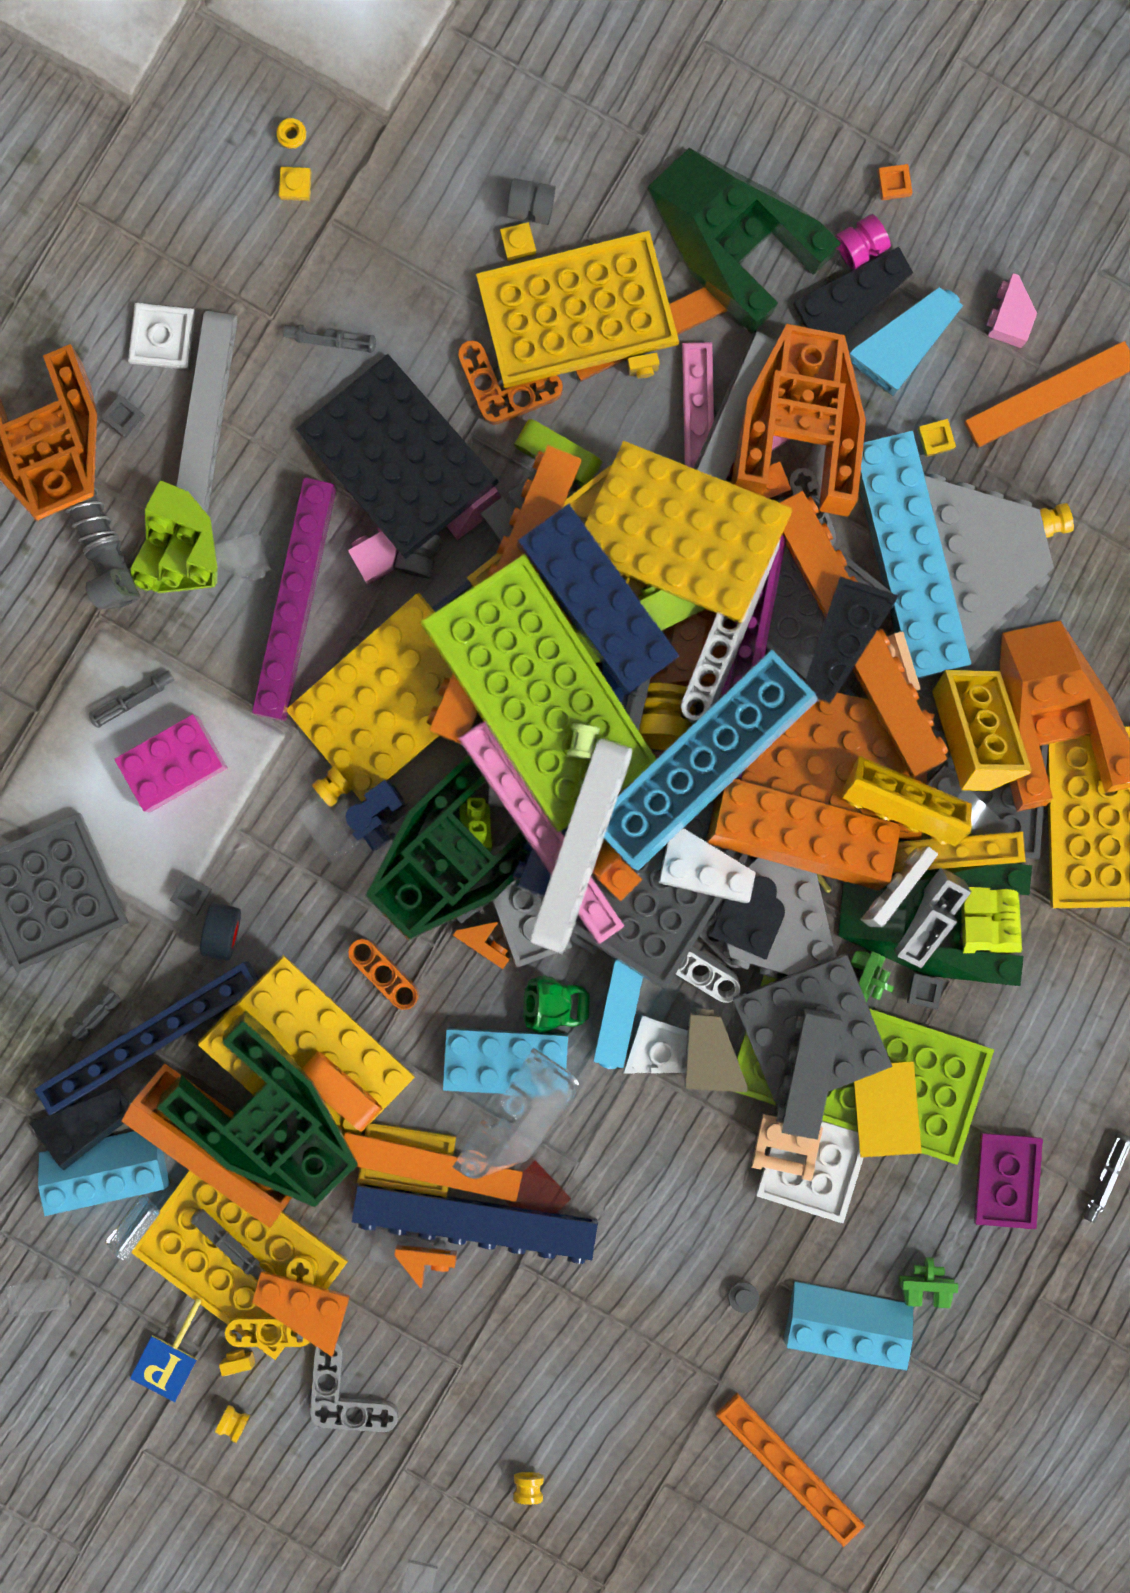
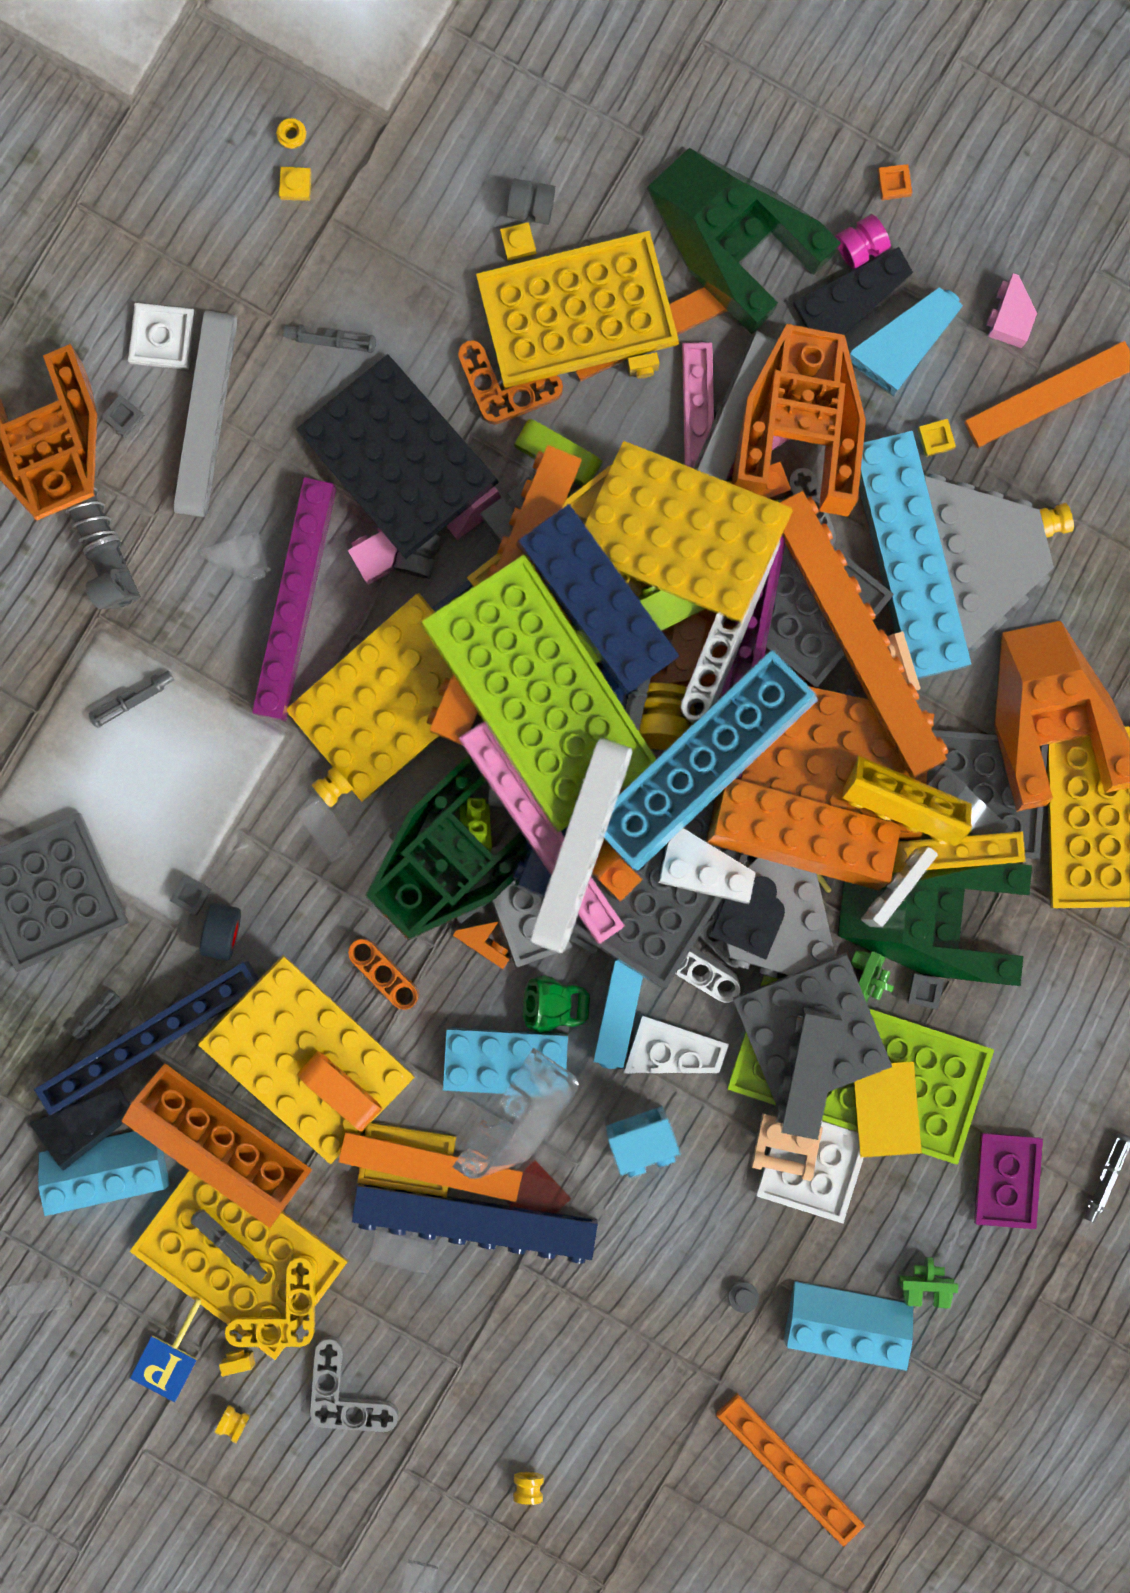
(132, 1227): clear tile -> none
(171, 763): dark pink brick -> none
(177, 544): lime brick -> none
(280, 1134): dark green wedge -> none
(304, 1308): orange wing -> none
(366, 817): dark blue hips -> none
(415, 1259): orange slope -> none
(582, 741): yellowish green bush -> none
(642, 1142): none -> medium azure brick
(710, 1056): dark tan slope -> none
(847, 631): black wing -> none
(934, 917): dark grey slope -> none
(980, 729): yellow slope -> none
(991, 921): neon yellow hips -> none

